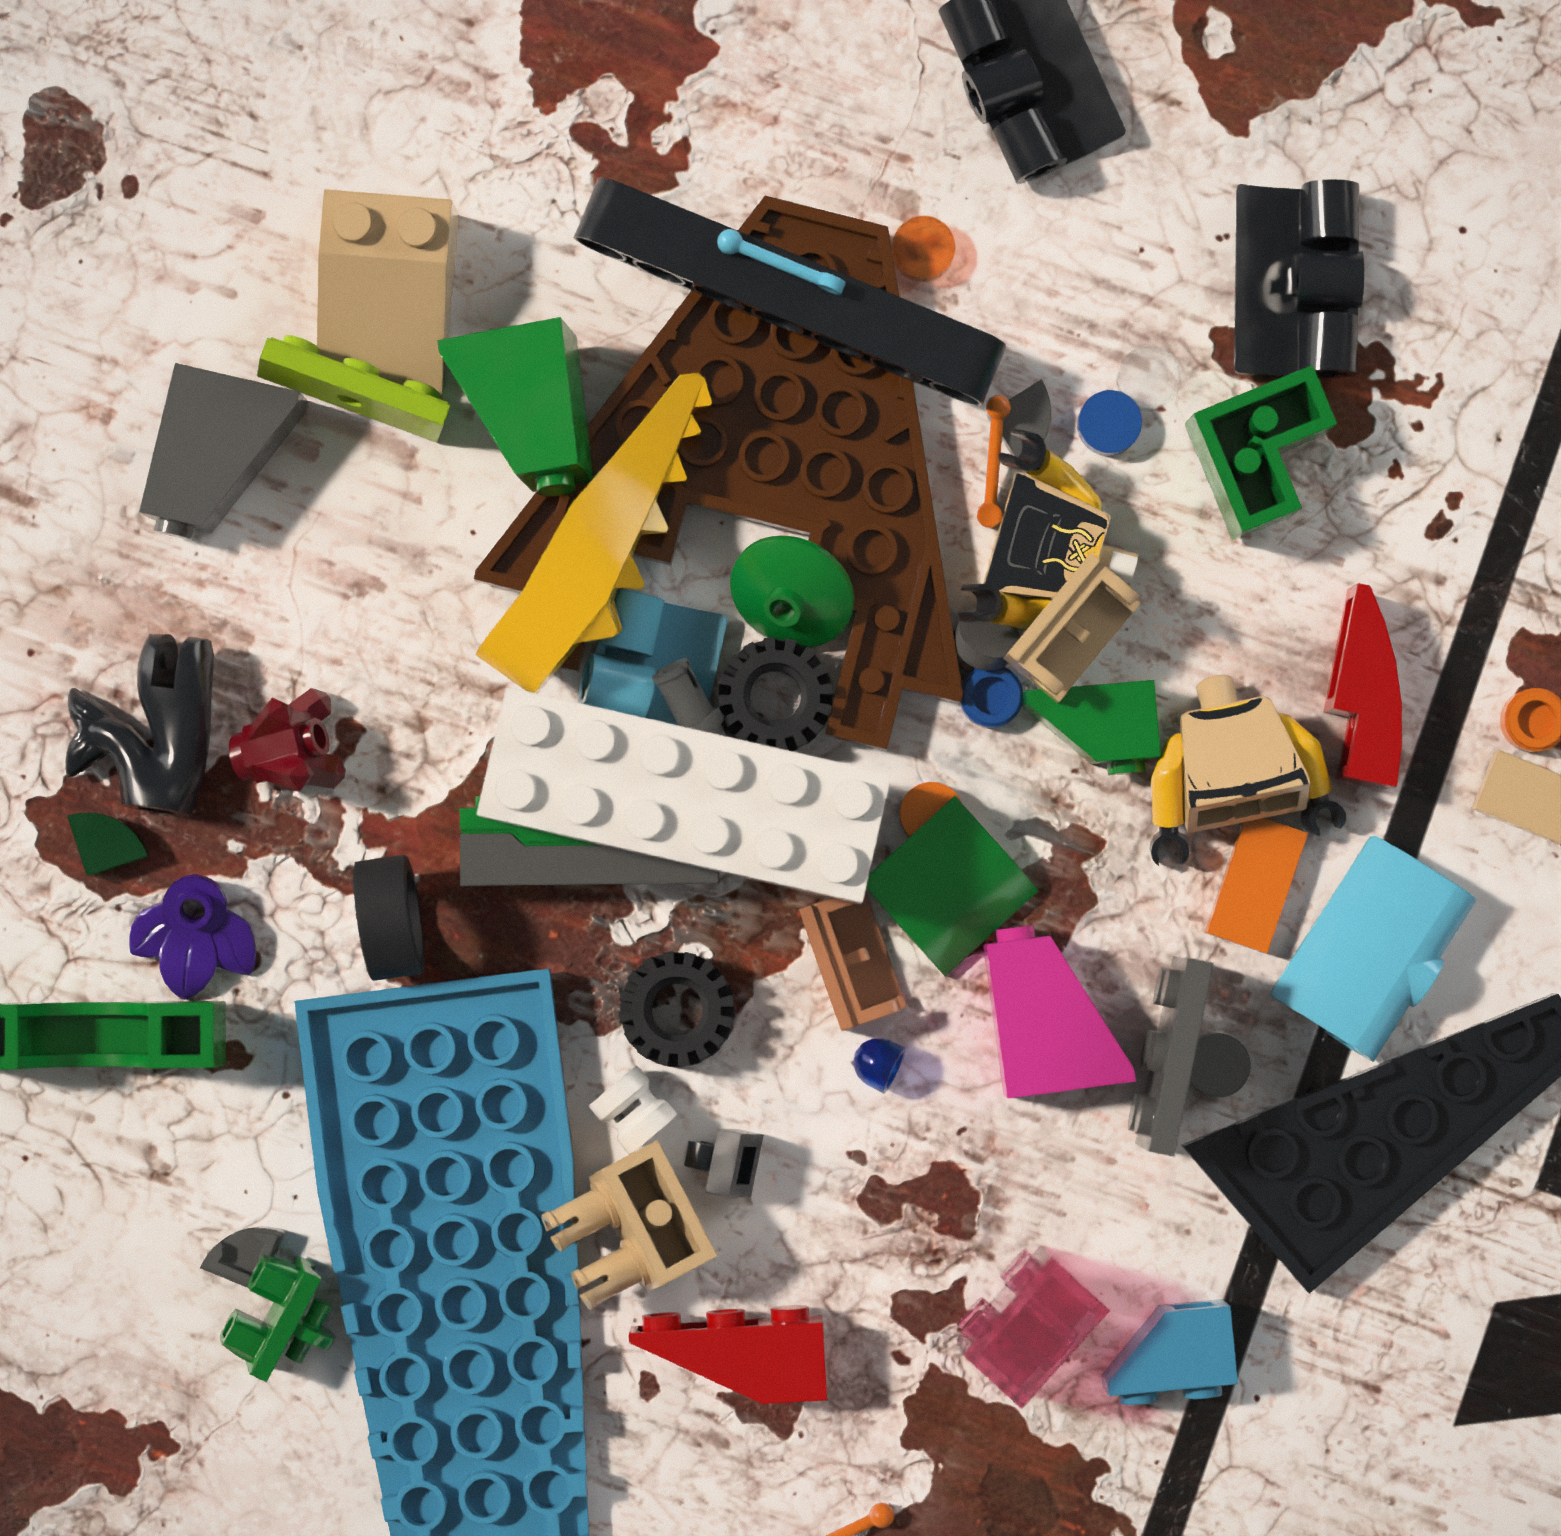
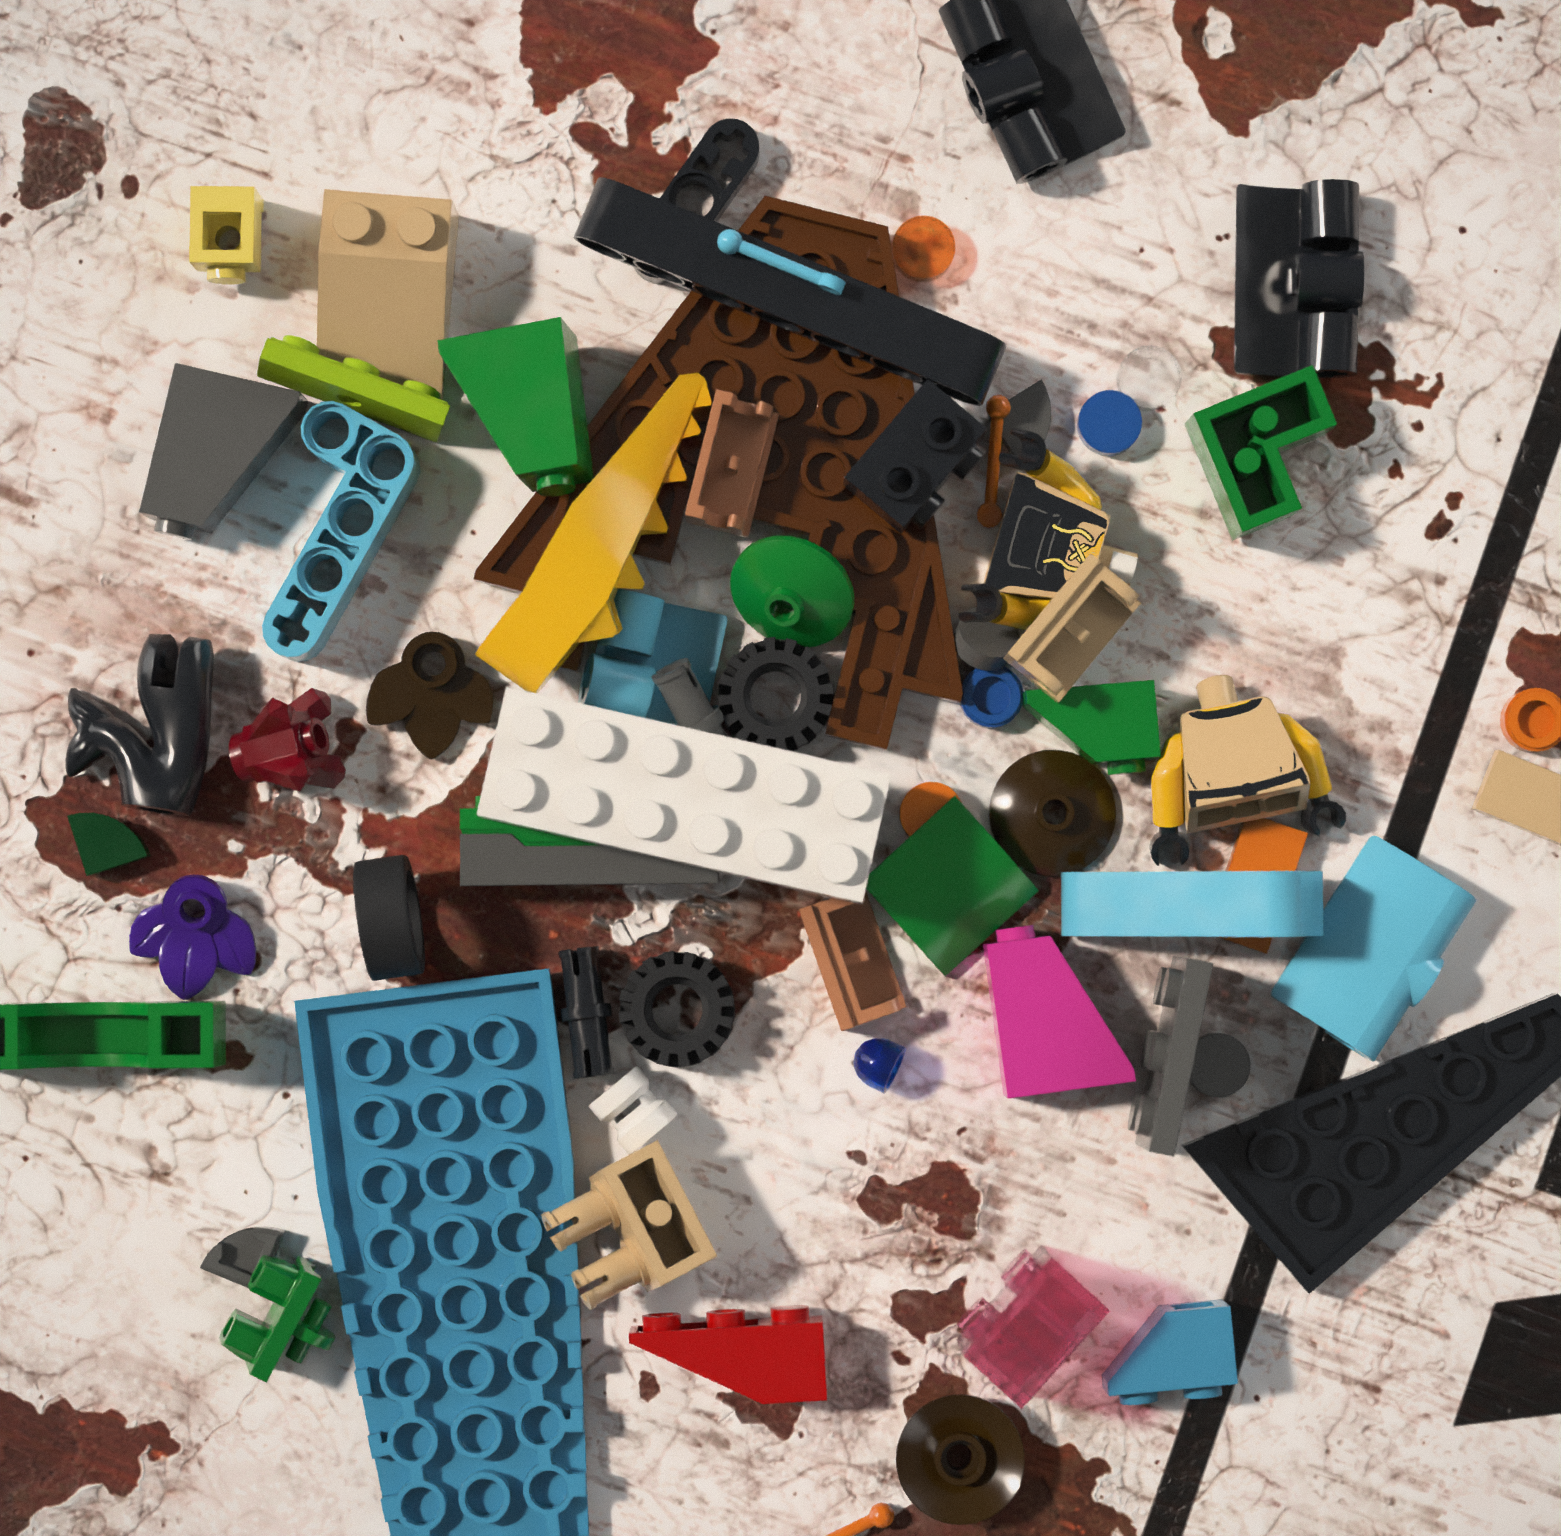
(216, 212): none -> light yellow brick
(328, 538): none -> medium azure beam
(426, 703): none -> dark brown plate
(586, 1012): none -> black pin
(709, 154): none -> black beam
(729, 1161): black tile -> none
(731, 464): none -> nougat hinge
(916, 458): none -> black brick
(965, 1492): none -> dark brown dish
(1019, 821): none -> dark brown dish
(1192, 904): none -> medium azure beam
(1367, 692): red slope -> none

